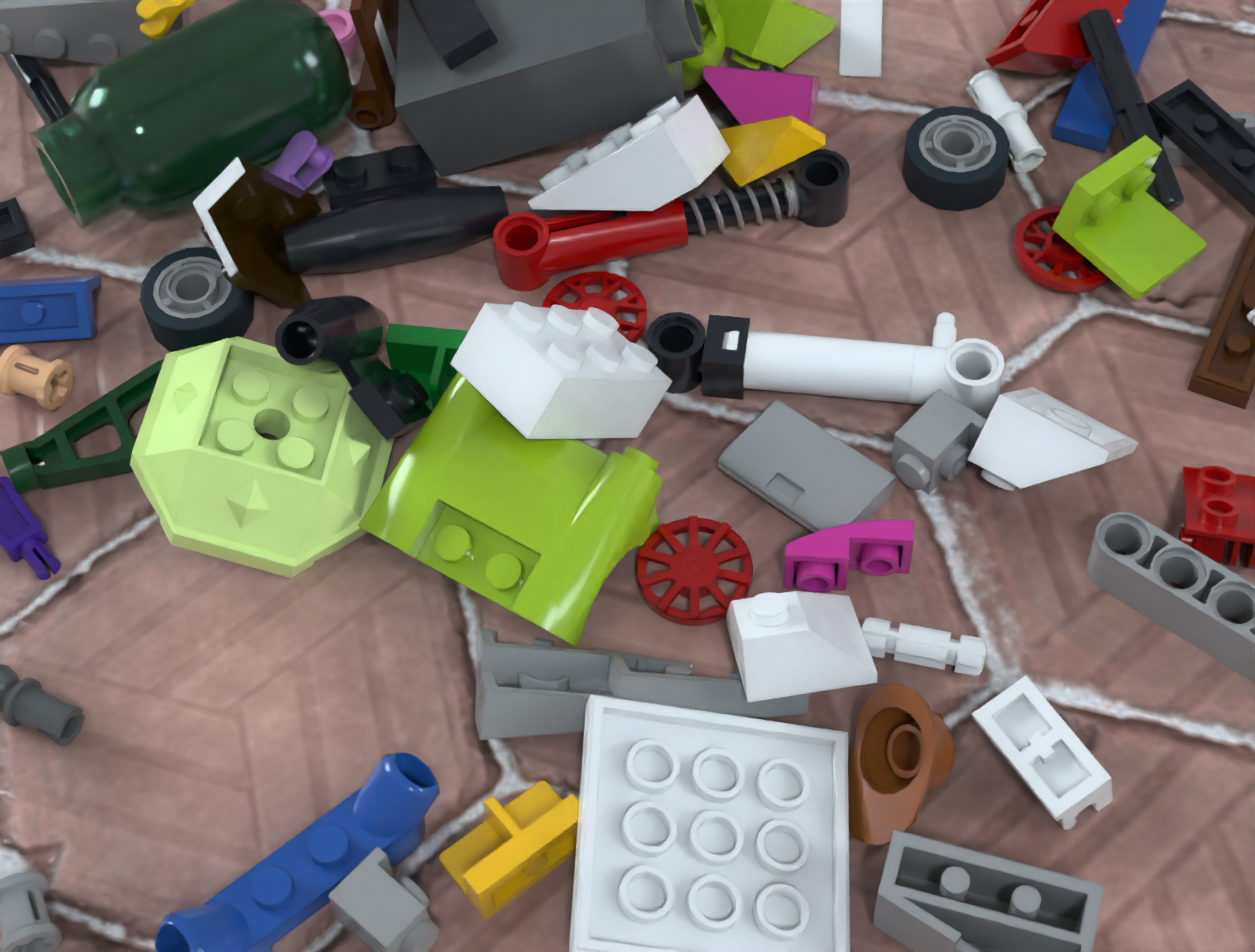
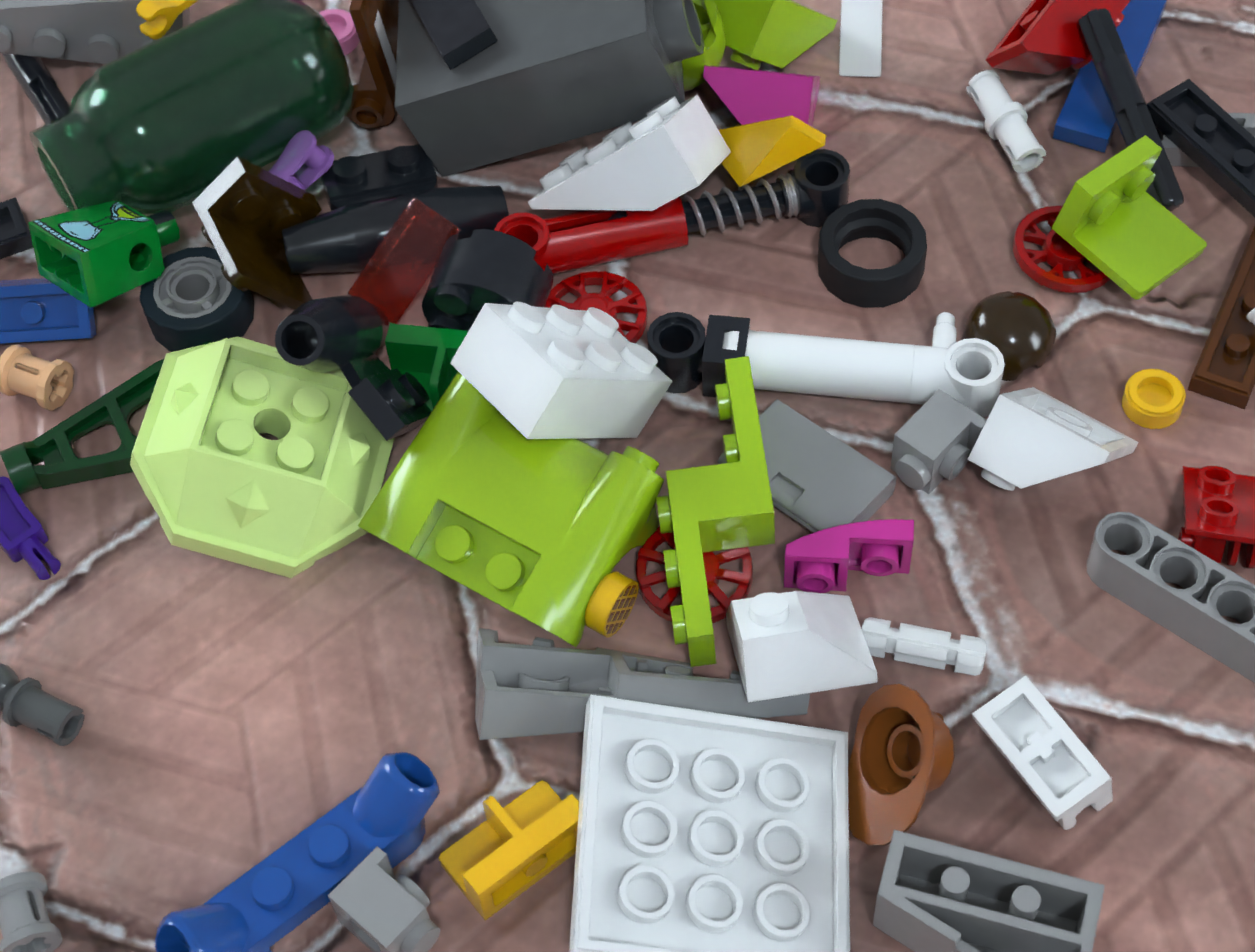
(102, 249): none -> green torso
(403, 259): none -> clear red slope
(482, 271): none -> black brick
(611, 603): none -> yellow tile
(716, 510): none -> lime bracket
(872, 220): none -> black tyre
(955, 158): black wheel -> none
(1016, 327): none -> dark brown hair
(1153, 398): none -> yellow tile

